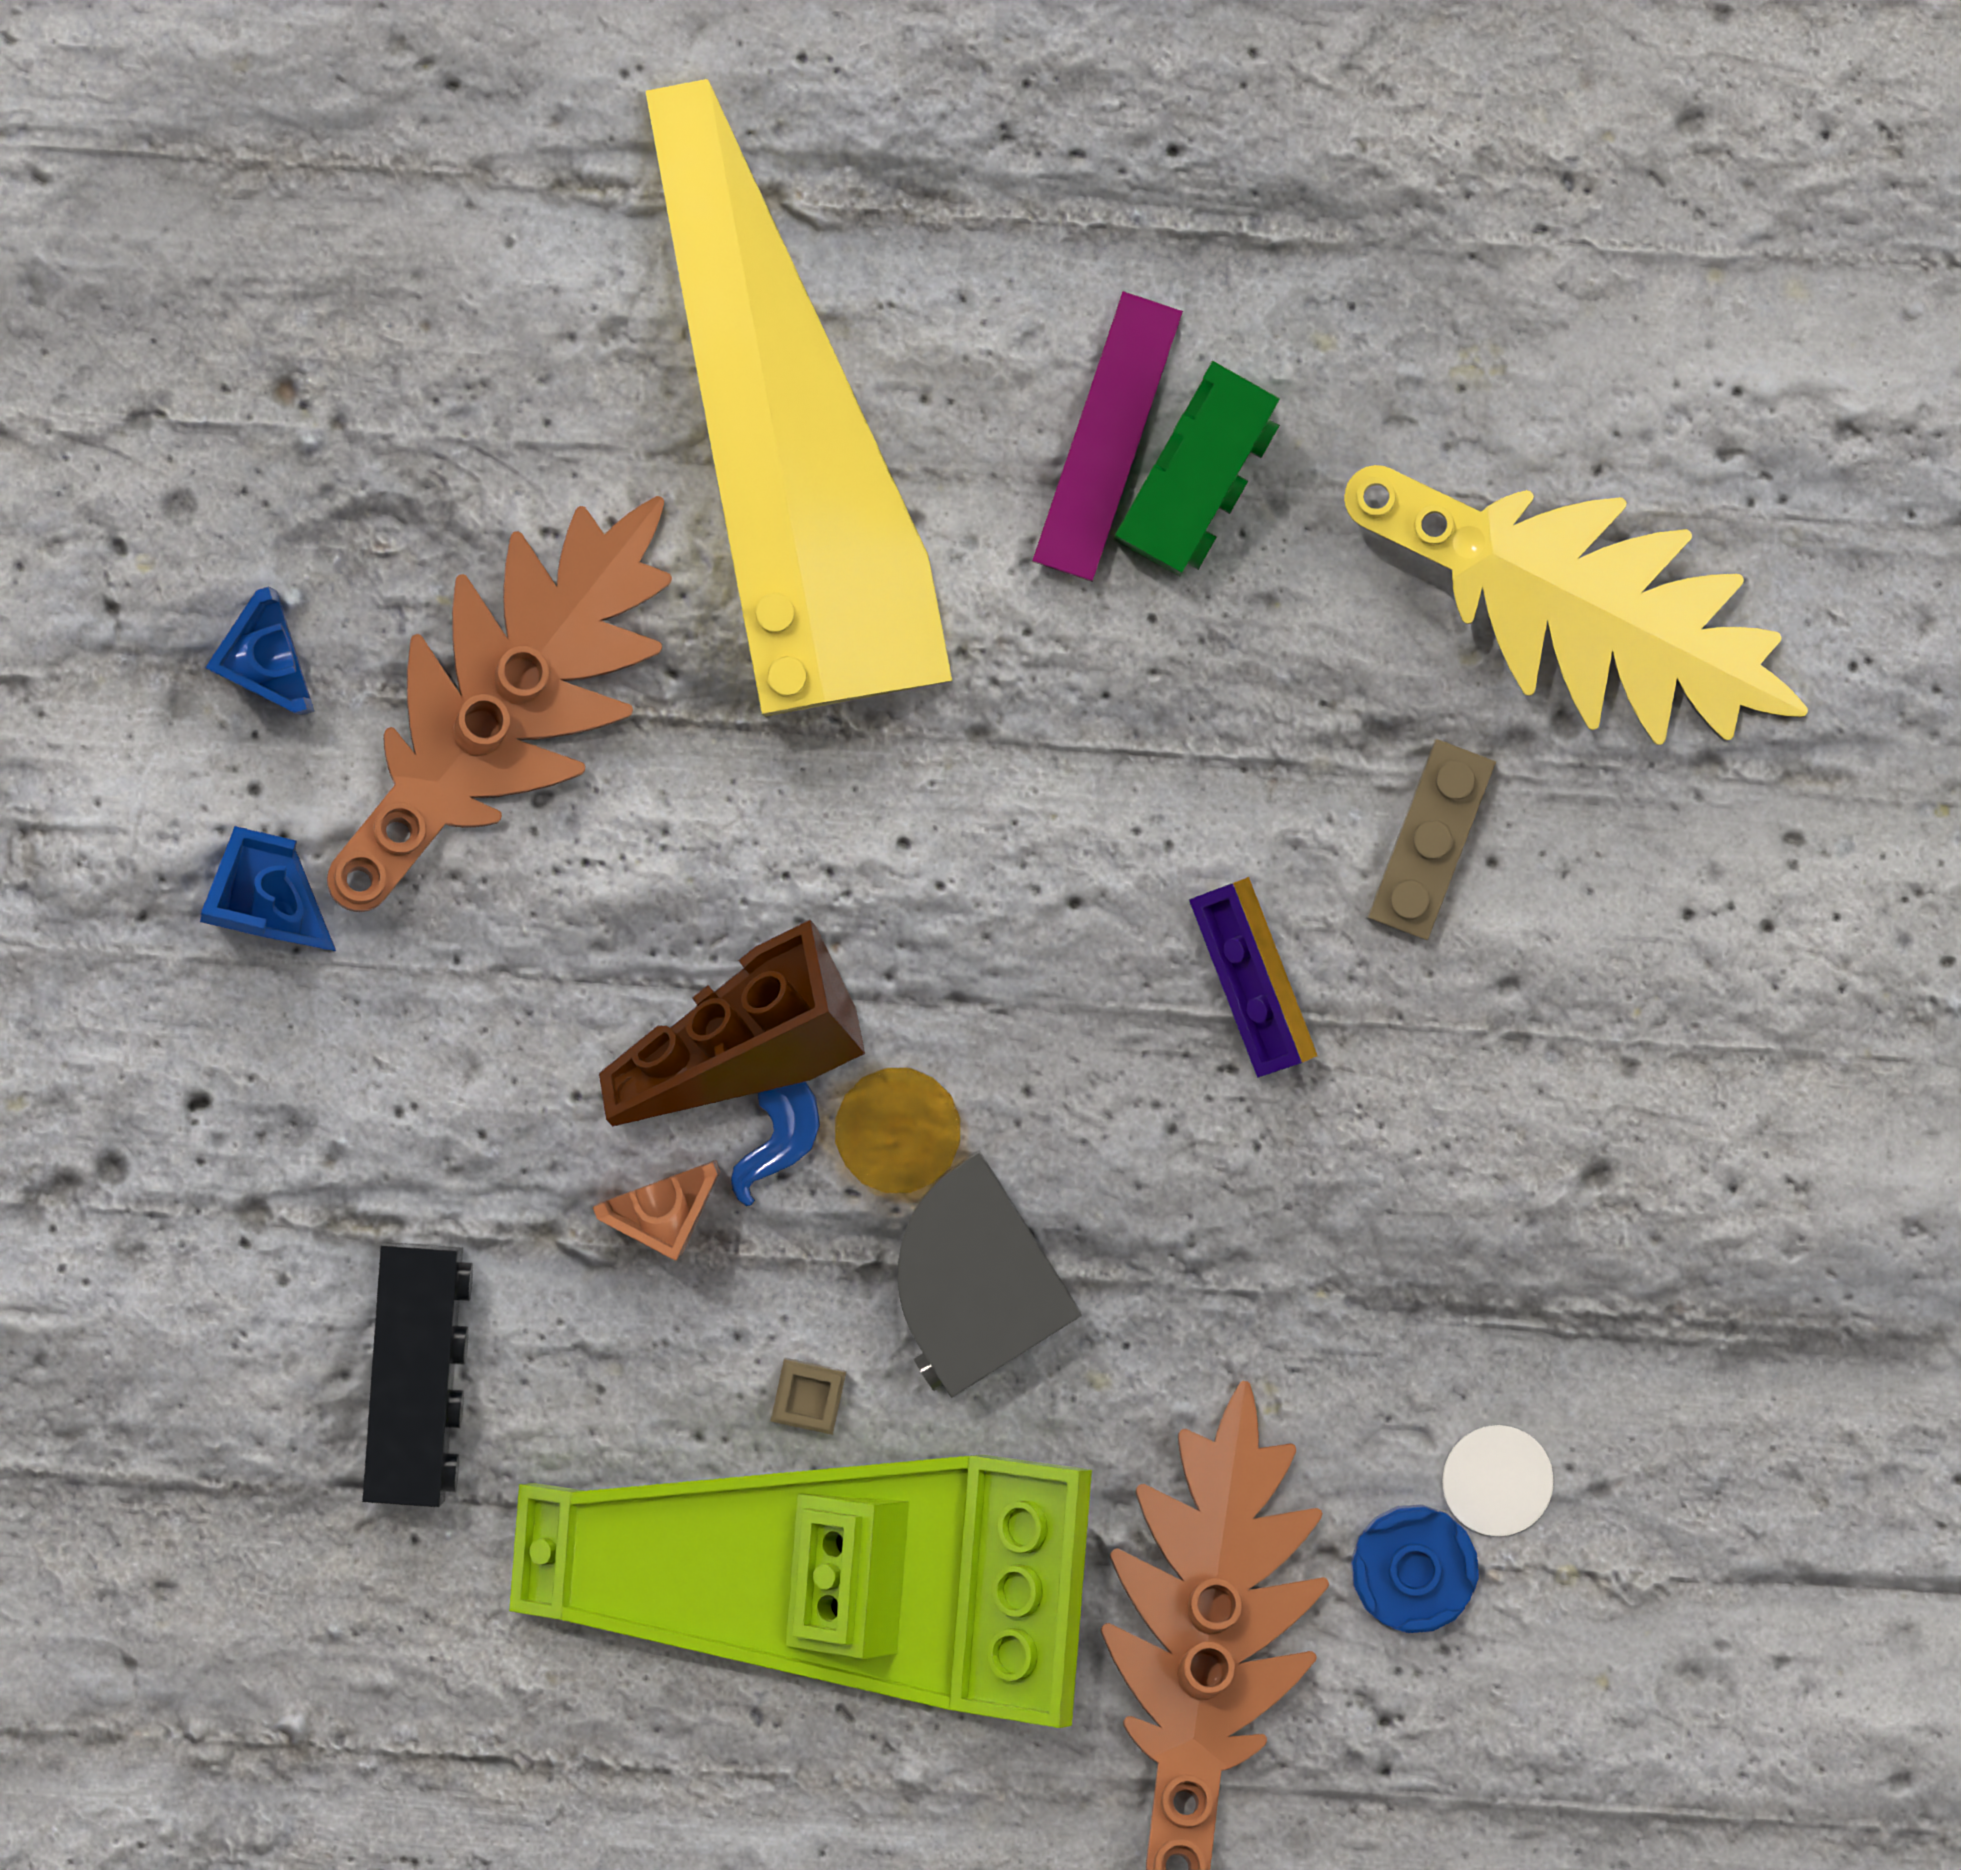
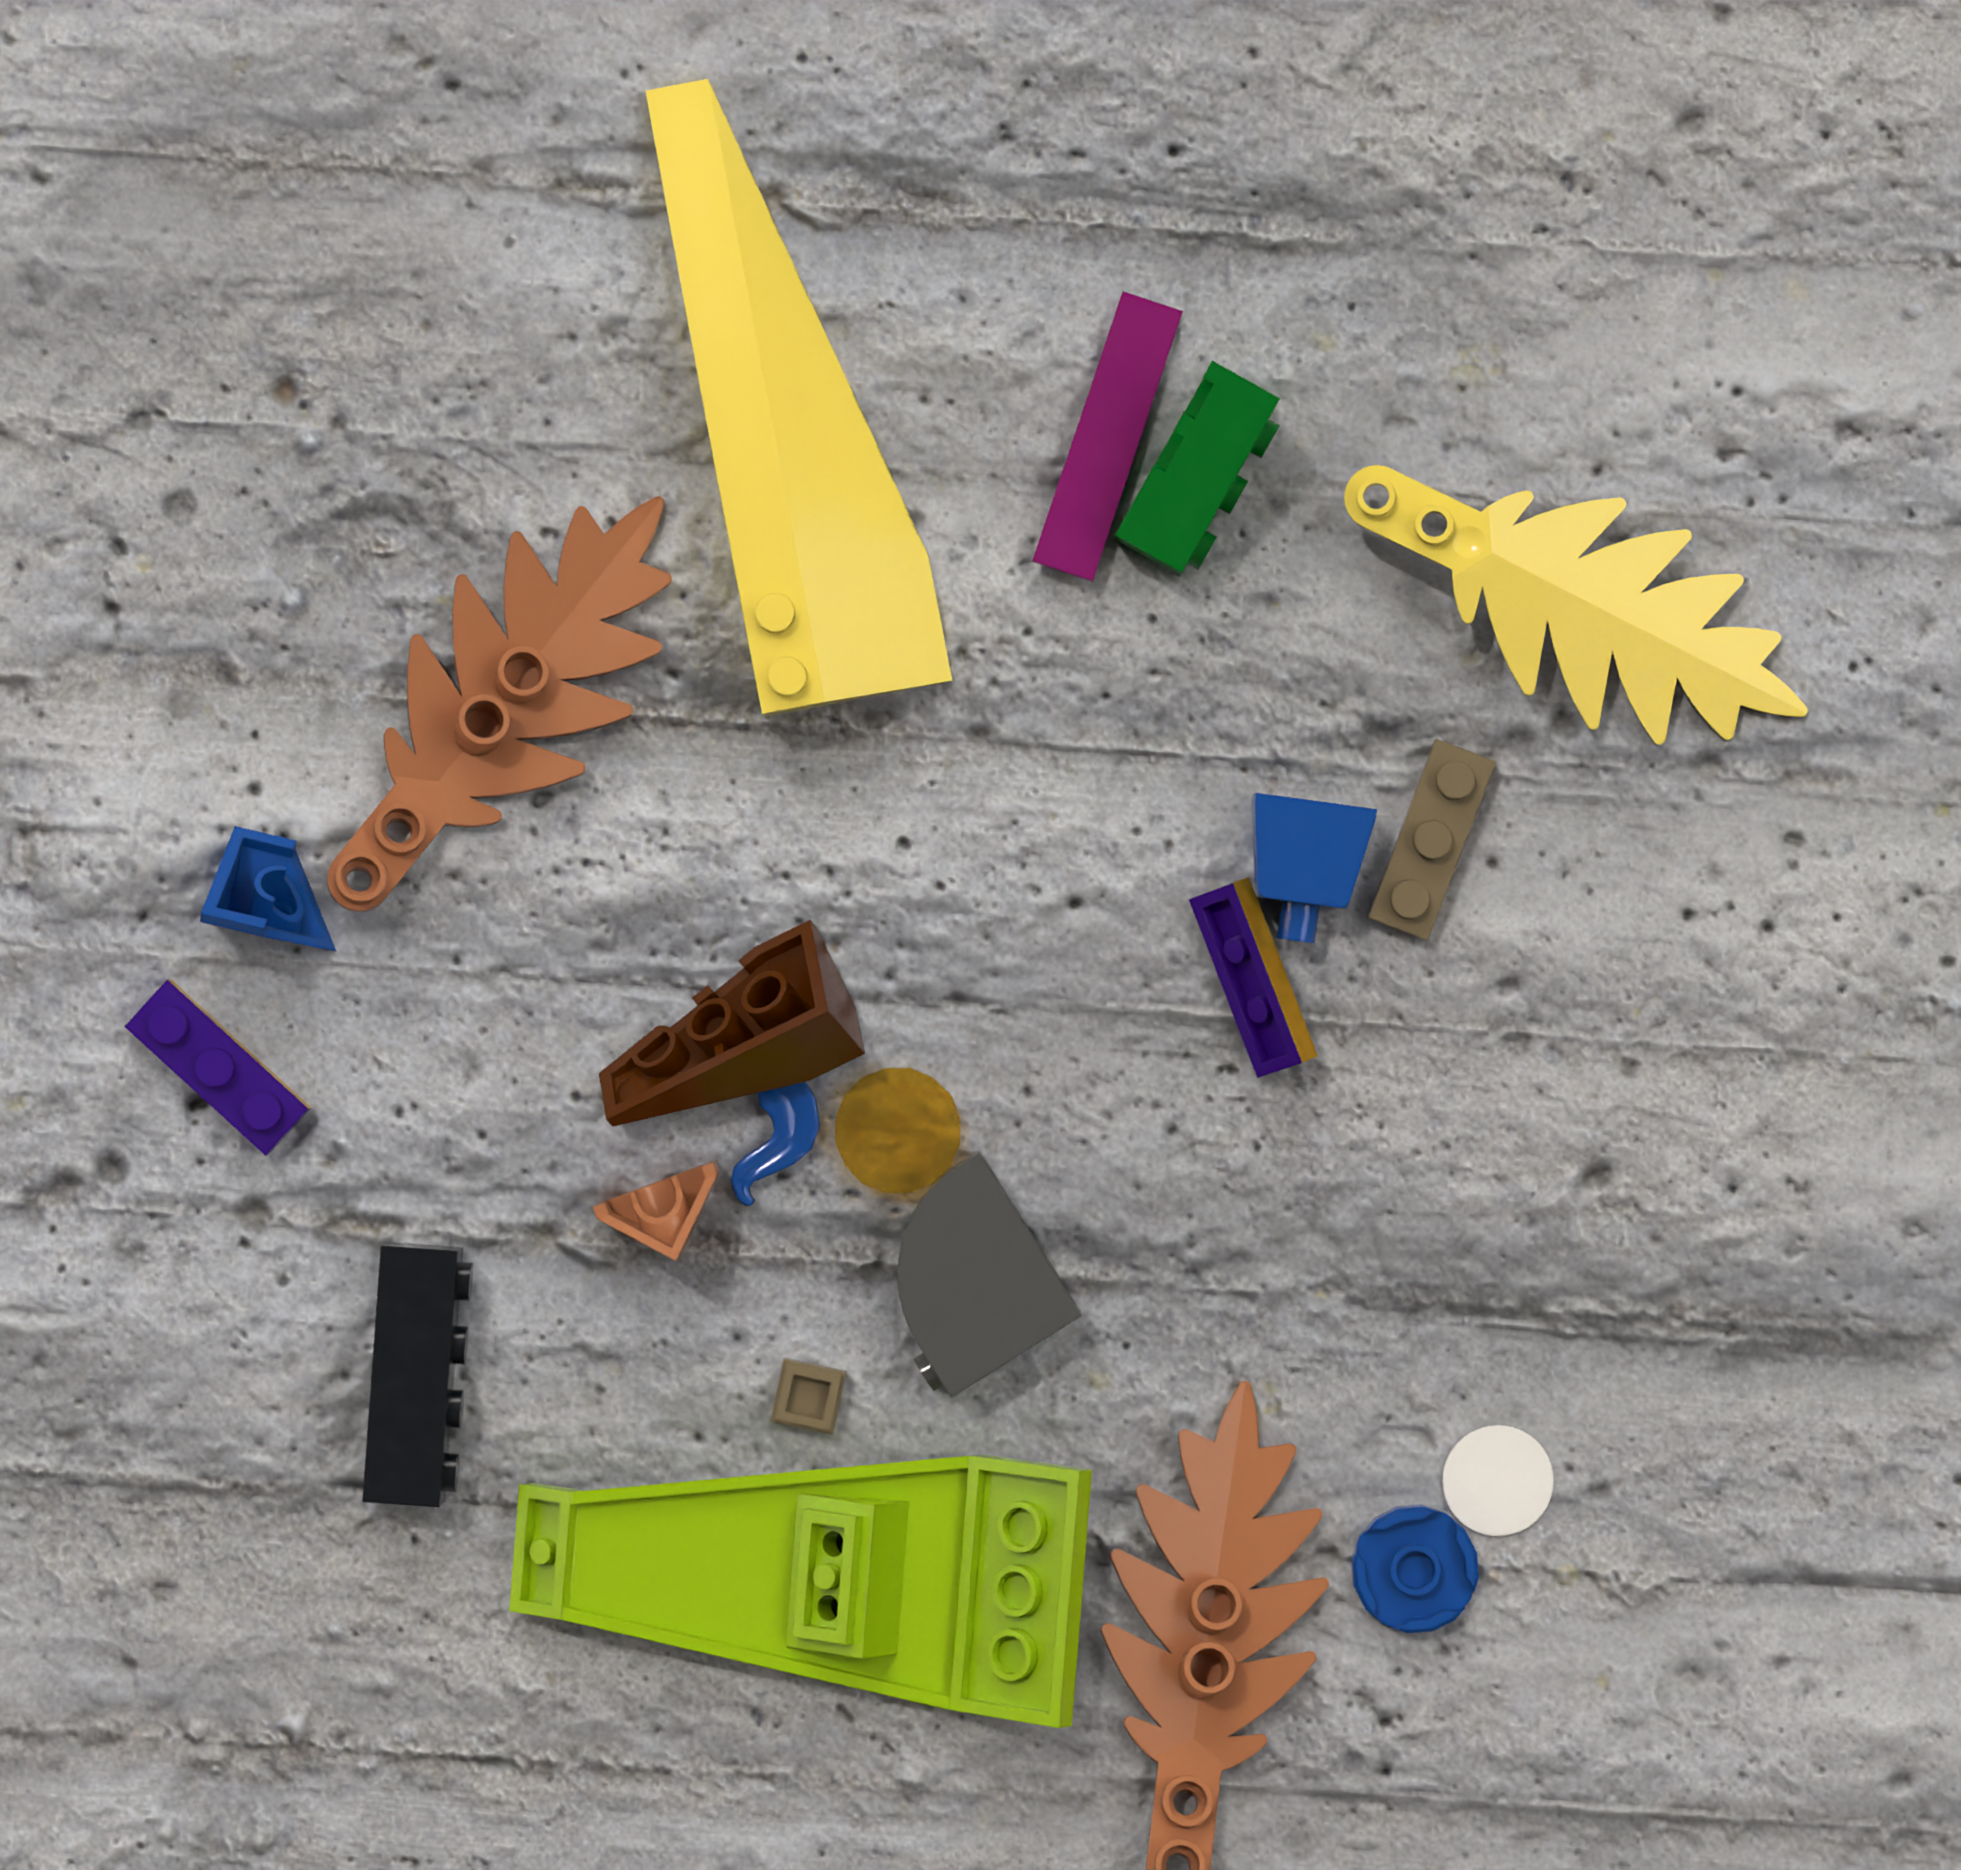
(217, 1067): none -> dark purple plate
(262, 654): blue slope -> none
(1307, 857): none -> blue torso

